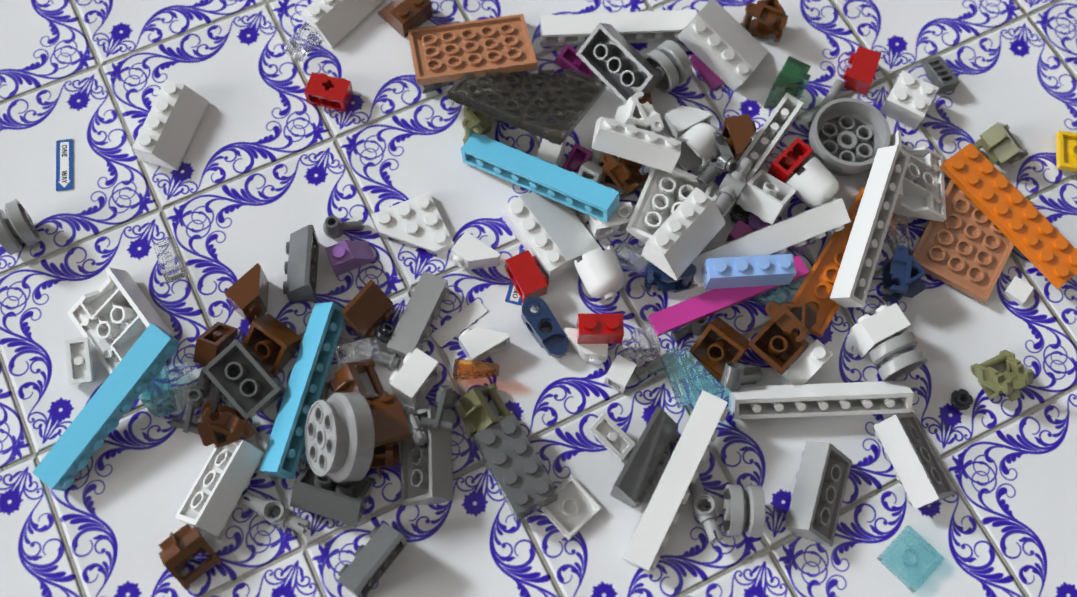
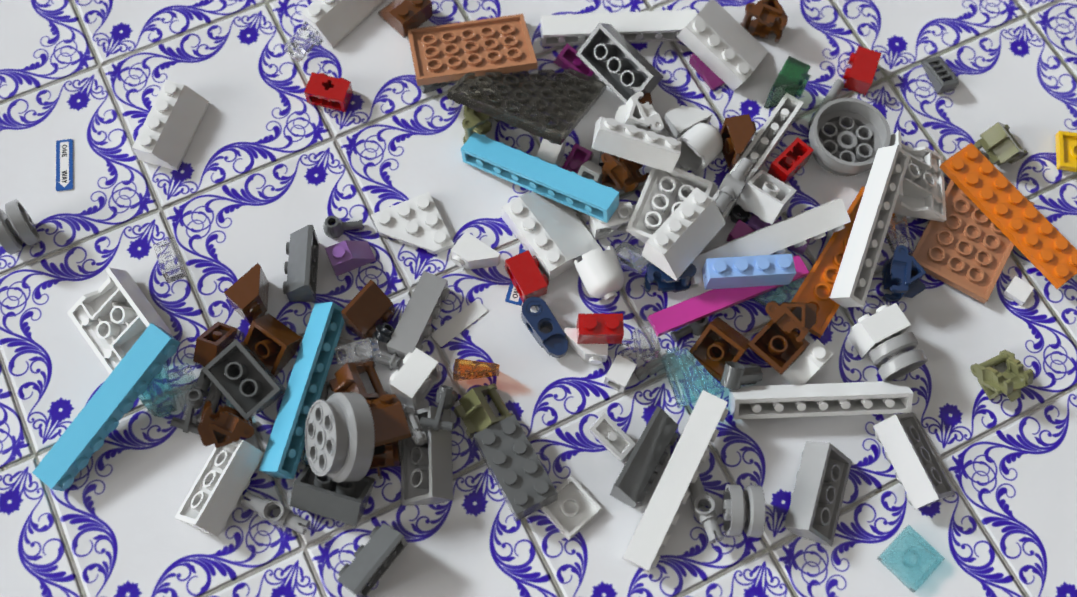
(79, 360): white plate -> none
(183, 547): reddish brown piece -> none
(482, 342): white slope -> none
(671, 63): light grey wheel -> none
(724, 163): dark grey pin -> none
(815, 184): white cylinder -> none
(909, 99): white brick -> none
(957, 403): black plate -> none

